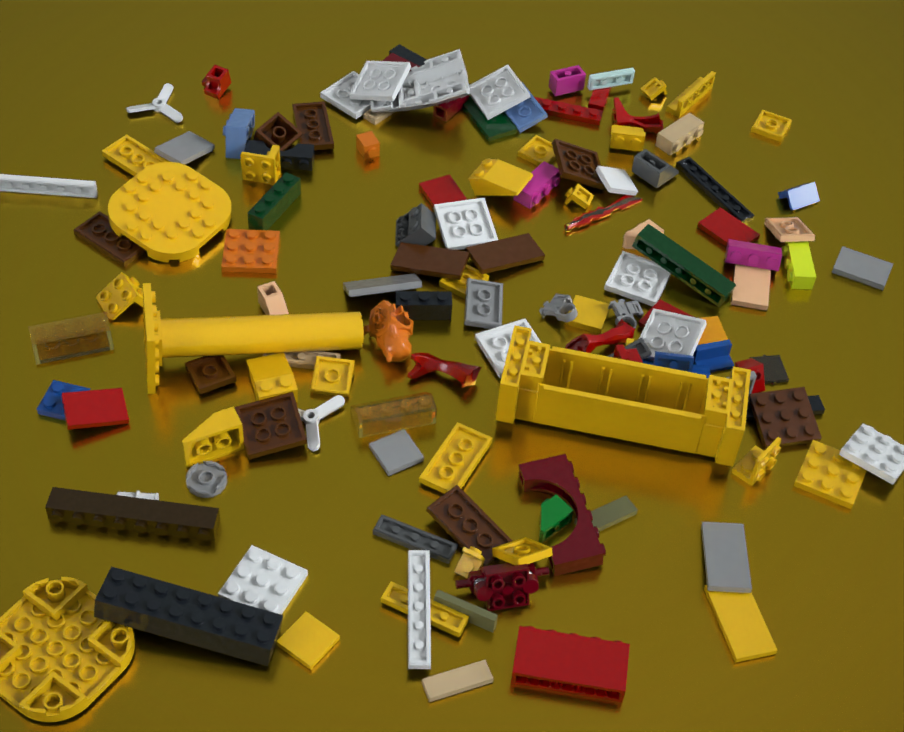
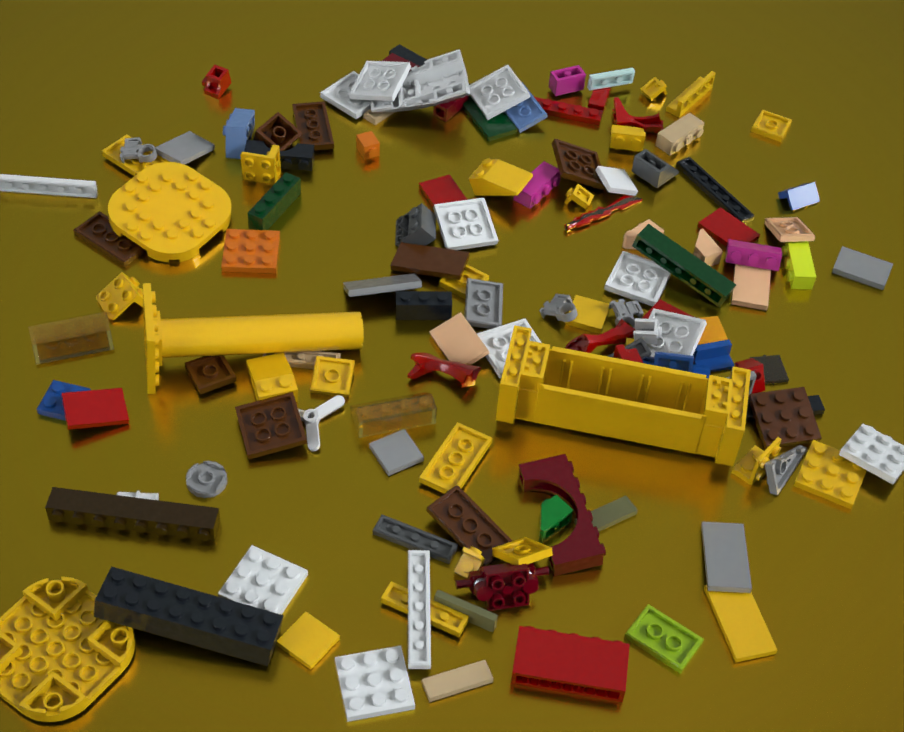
(134, 150): none -> light grey piece
(159, 105): white piece -> none
(214, 438): yellow slope -> none
(271, 299): light nougat slope -> none
(374, 683): none -> white plate
(392, 330): orange helmet -> none
(459, 340): none -> light nougat tile
(505, 253): reddish brown tile -> none
(537, 151): yellow tile -> none
(648, 330): none -> white window
(664, 638): none -> lime tile
(707, 249): none -> light nougat slope
(781, 468): none -> light grey wing

